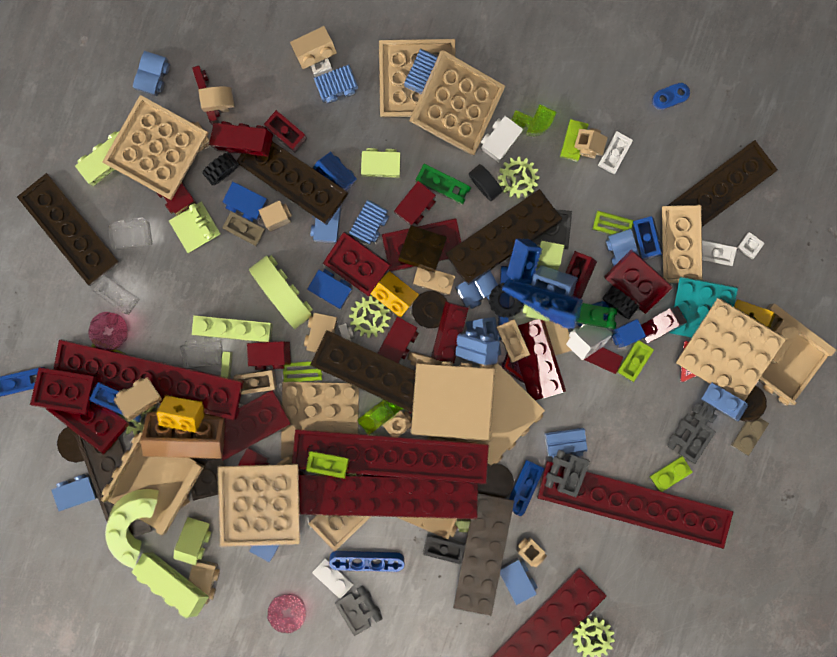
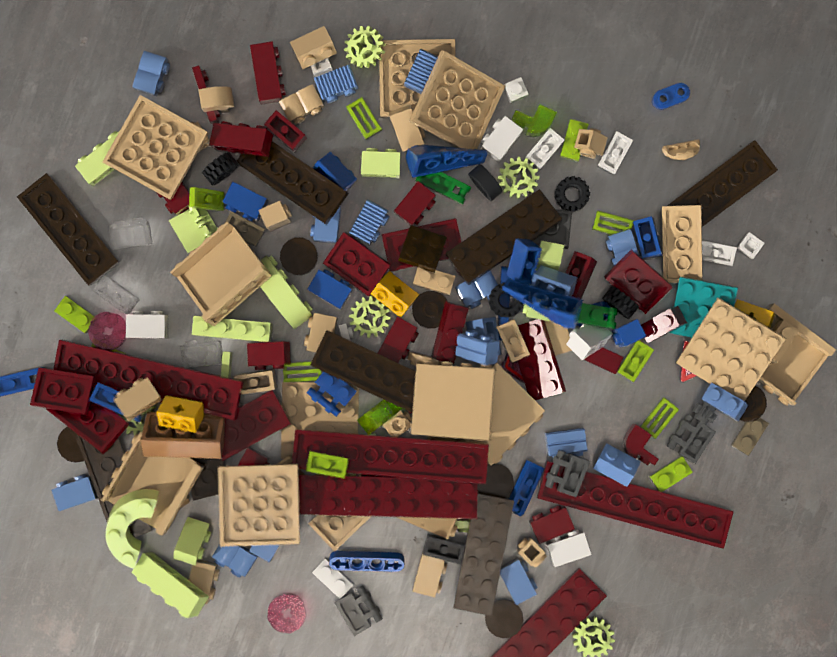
(74, 314): none -> lime plate
(146, 325): none -> white brick
(206, 199): none -> lime plate
(221, 273): none -> tan panel
(236, 558): none -> medium blue brick
(267, 72): none -> dark red brick
(298, 256): none -> dark brown tile
(302, 104): none -> tan brick
(336, 388): none -> blue plate
(355, 104): none -> lime tile
(364, 55): none -> yellowish green gear
(407, 132): none -> tan brick
(428, 576): none -> tan brick
(434, 159): none -> blue wedge
(505, 619): none -> dark brown tile
(516, 90): none -> white plate
(544, 148): none -> white plate
(551, 524): none -> dark red brick
(568, 548): none -> white brick
(572, 182): none -> black tyre
(616, 465): none -> medium blue brick
(634, 445): none -> dark red brick
(654, 412): none -> lime tile
(682, 150): none -> tan plate

